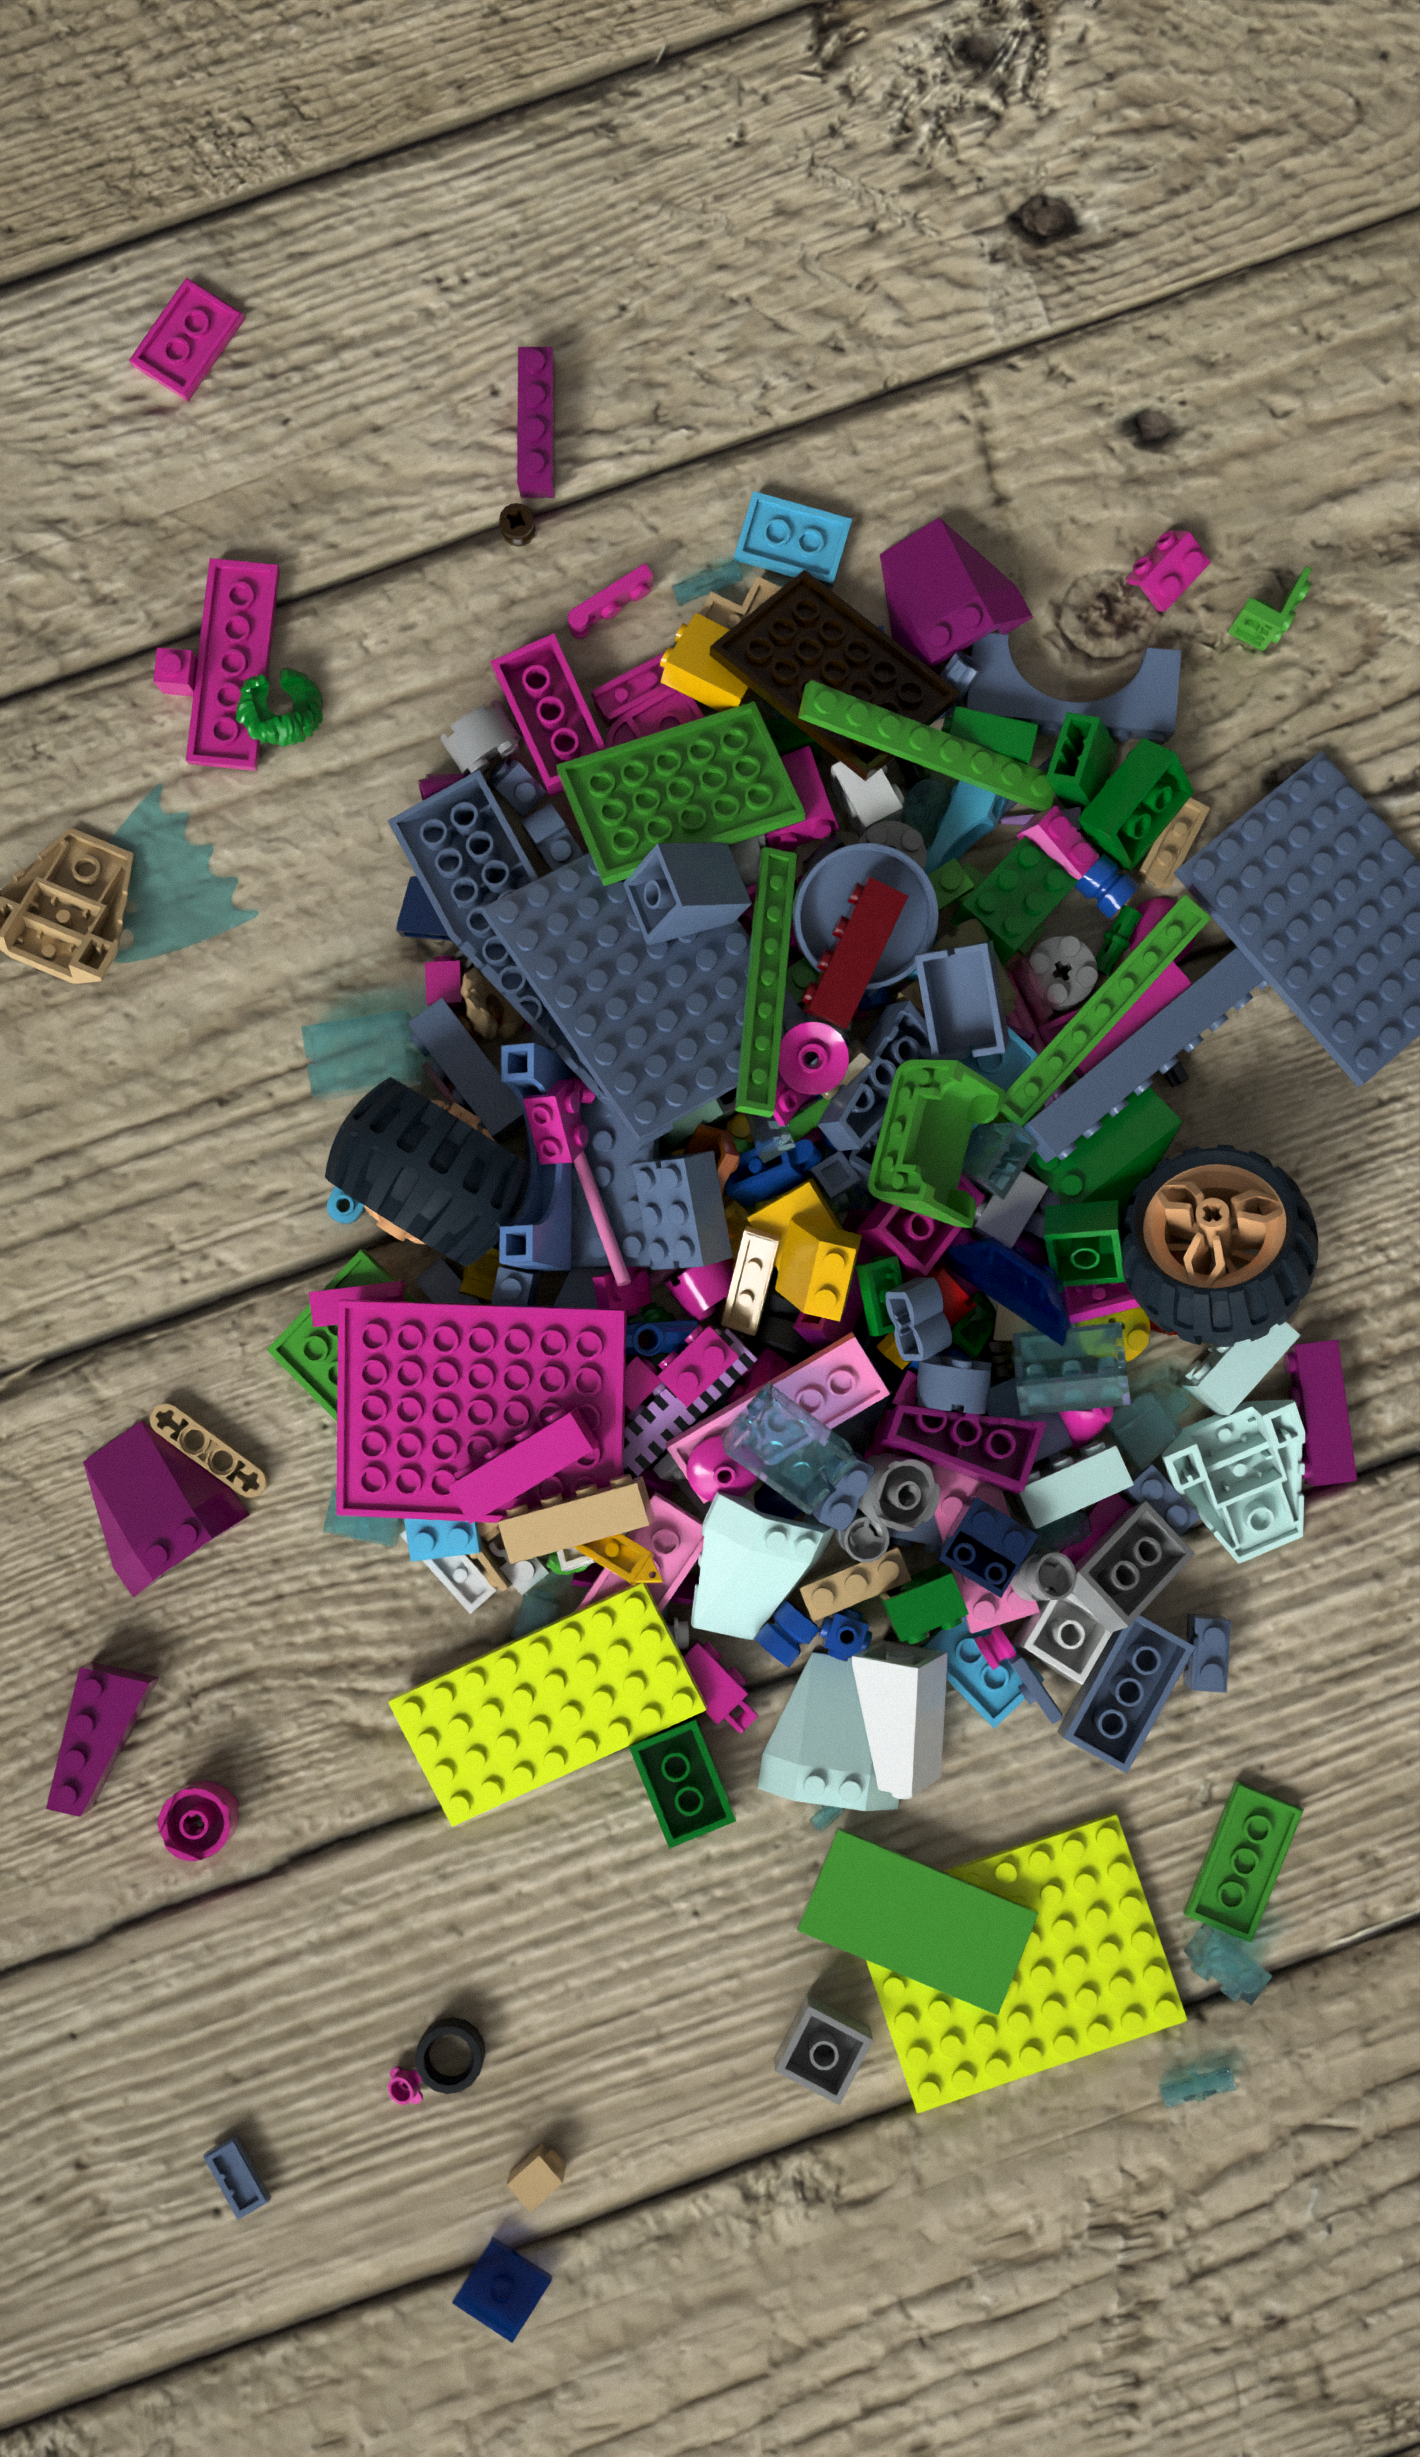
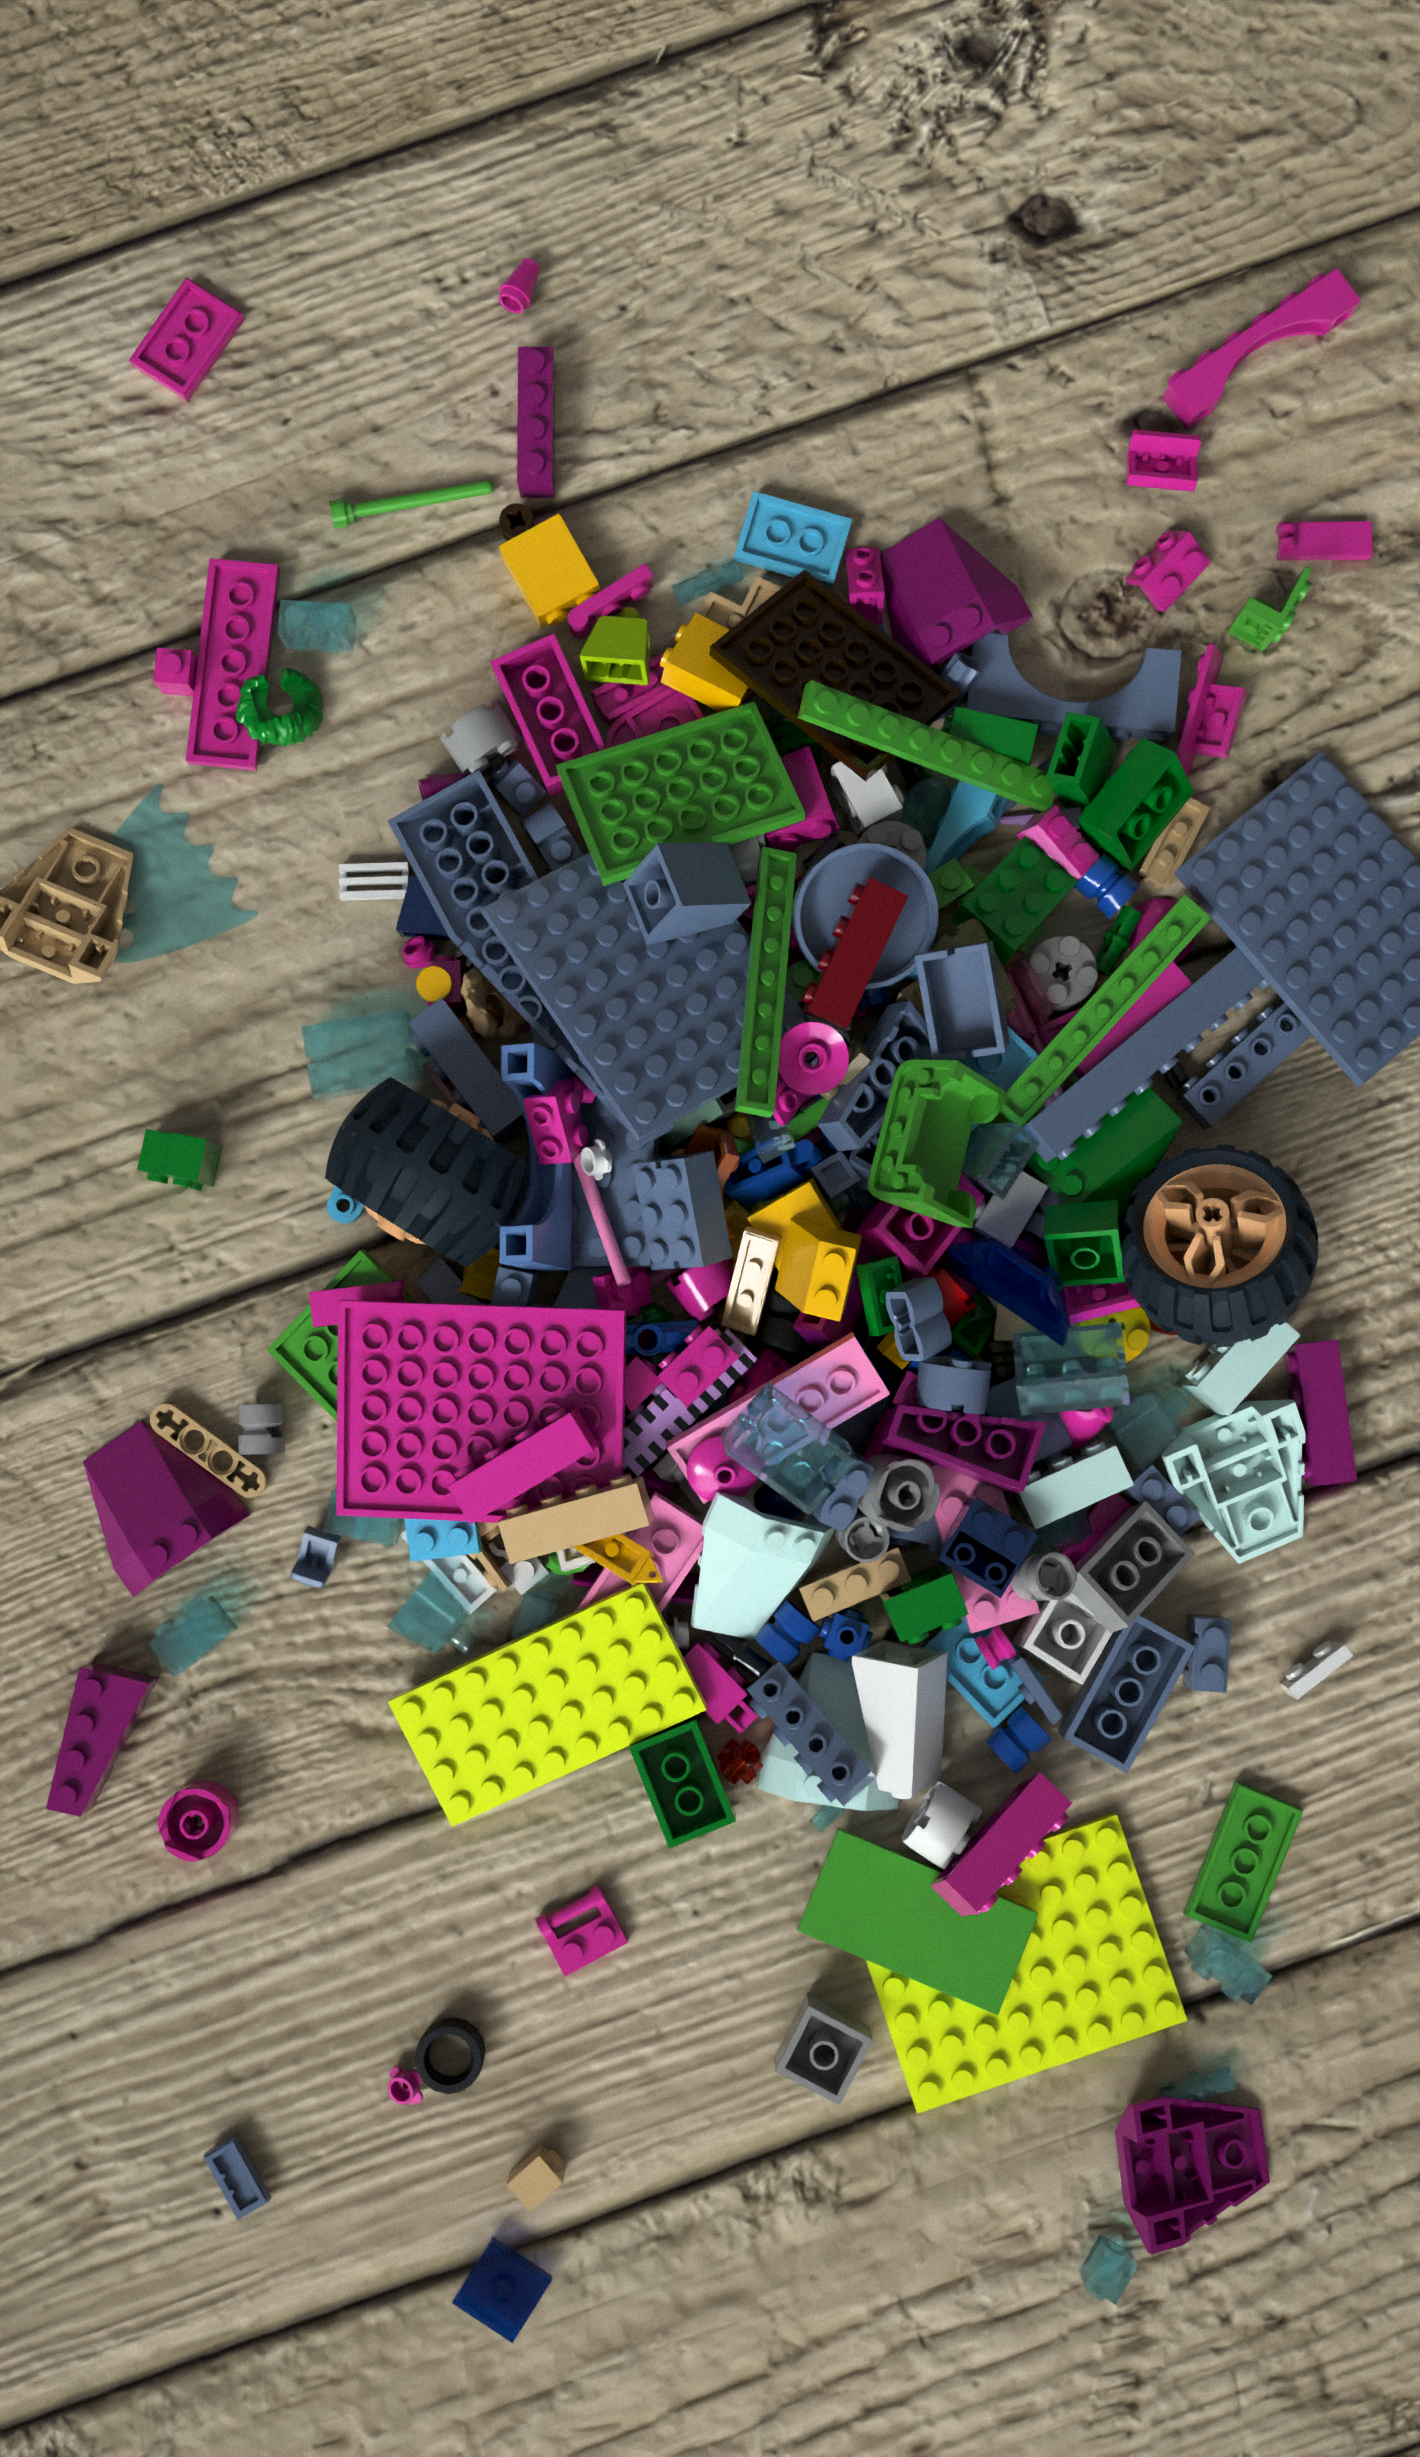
(181, 1157): none -> green brick
(192, 1635): none -> clear light blue brick
(261, 1428): none -> light grey wheel
(316, 1557): none -> sand blue bracket
(317, 625): none -> clear light blue brick
(345, 512): none -> bright green piece
(345, 881): none -> white tile
(417, 952): none -> dark pink plate
(433, 1618): none -> clear light blue torso
(434, 984): none -> yellow tile
(519, 286): none -> dark pink cone
(549, 570): none -> yellow brick
(586, 1941): none -> dark pink plate
(596, 1160): none -> white plate
(618, 650): none -> lime torso
(739, 1653): none -> black axle
(739, 1761): none -> clear red gear
(811, 1734): none -> sand blue brick
(865, 582): none -> dark pink bracket
(941, 1824): none -> white brick
(1001, 1845): none -> dark pink brick
(1018, 1740): none -> blue wheel
(1107, 2270): none -> clear light blue brick
(1162, 460): none -> dark pink bracket
(1187, 2165): none -> magenta wedge
(1211, 715): none -> dark pink bracket
(1244, 1066): none -> sand blue brick
(1305, 1676): none -> white plate
(1314, 311): none -> dark pink arch
(1324, 540): none -> dark pink hinge

